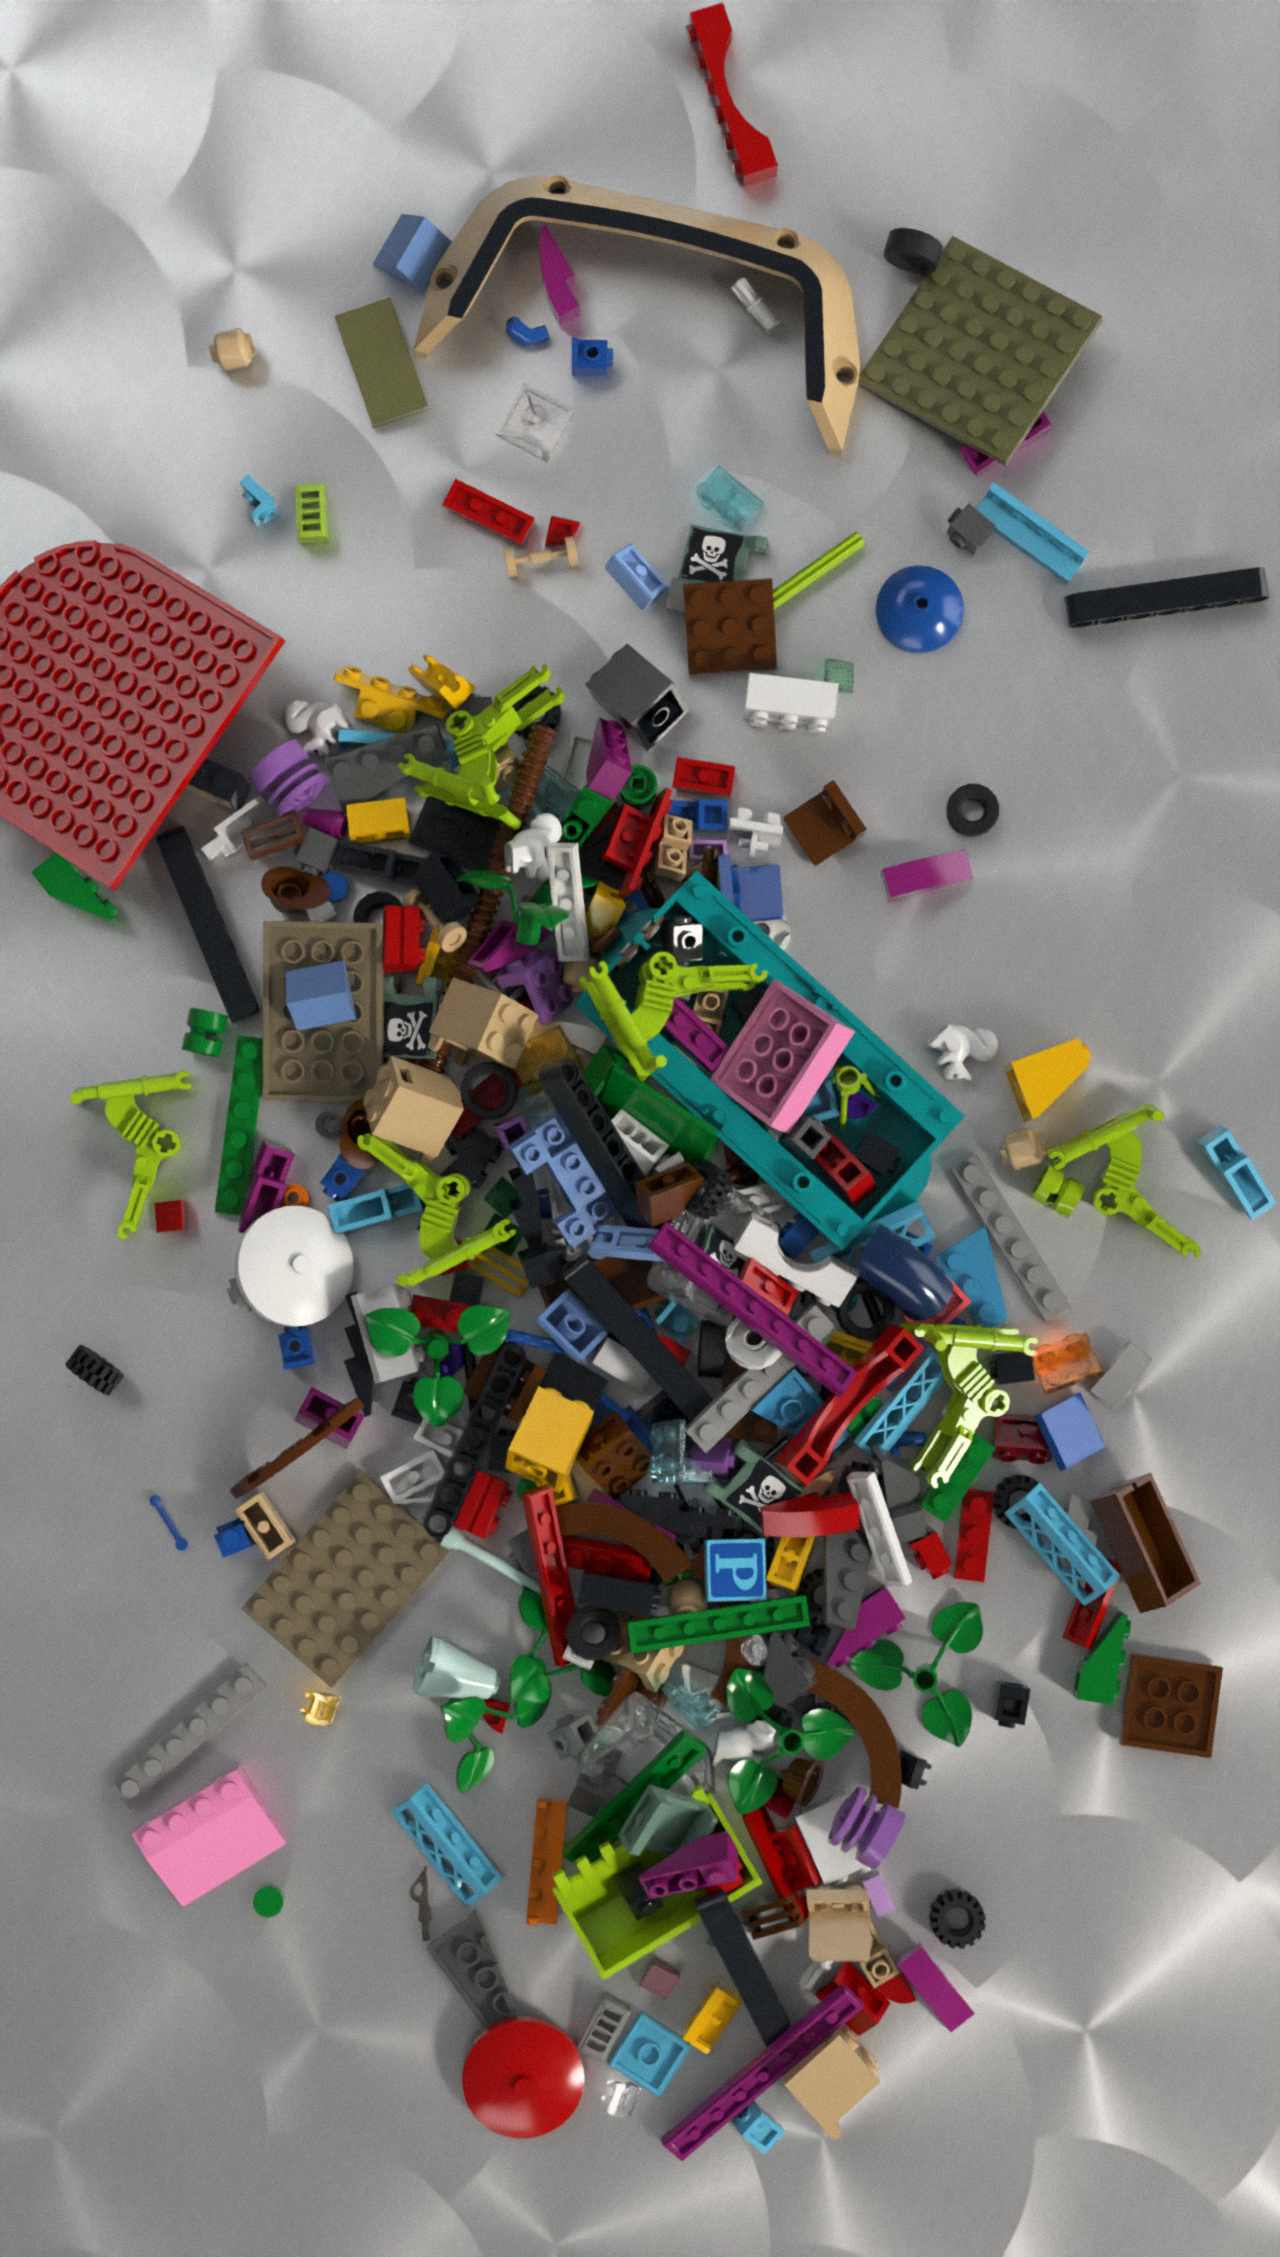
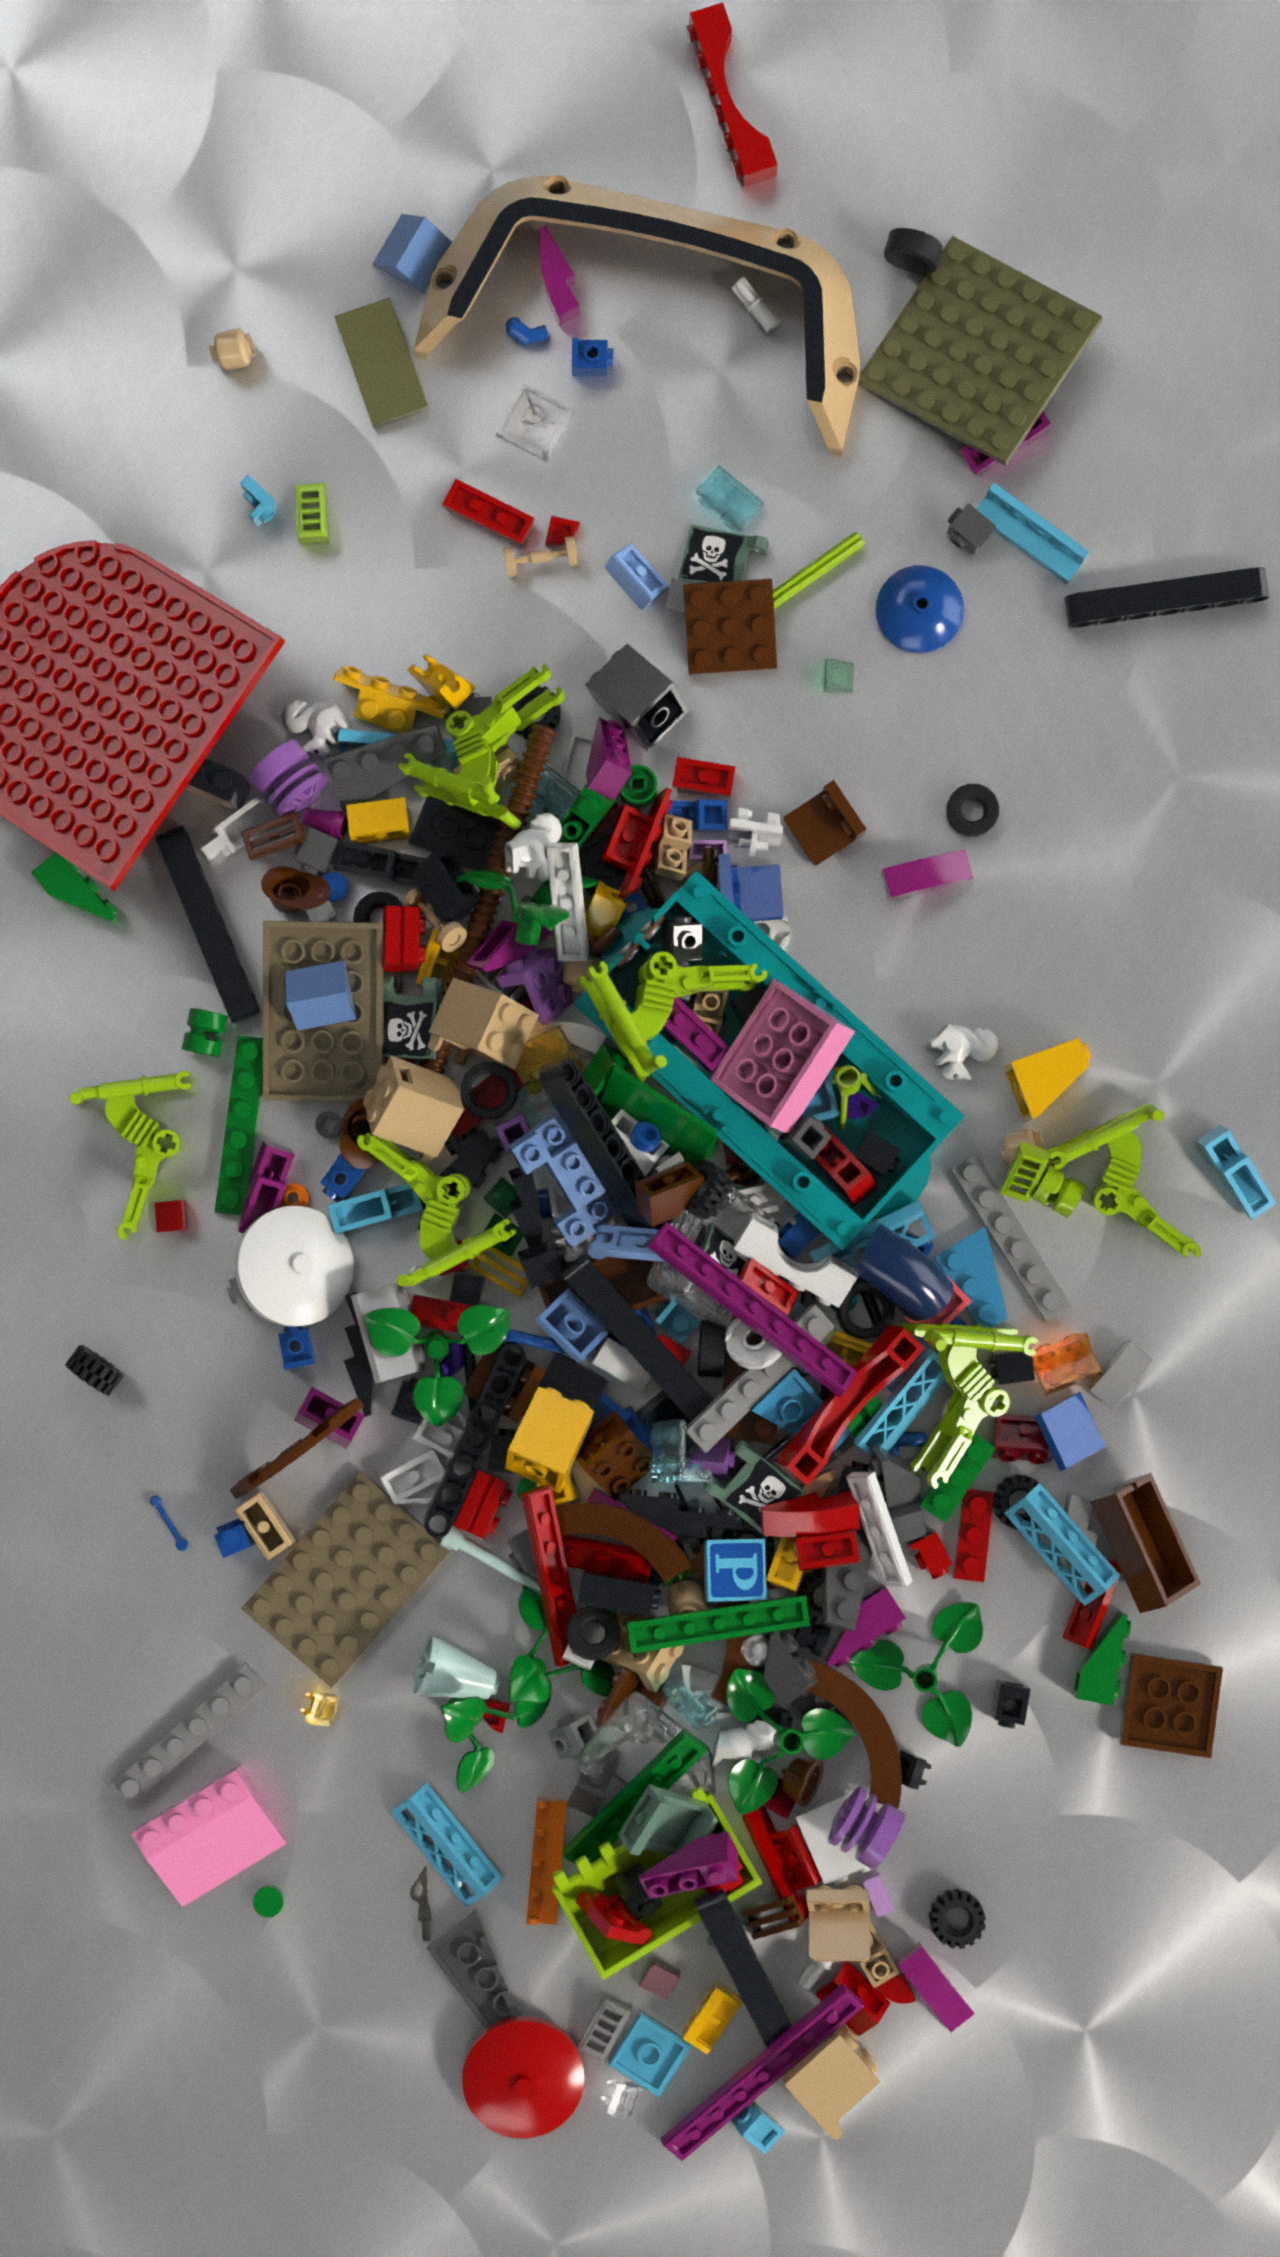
(613, 1917): none -> red plate
(645, 1136): none -> blue tile
(790, 702): white brick -> none
(827, 1550): none -> red plate
(1030, 1153): none -> lime slope

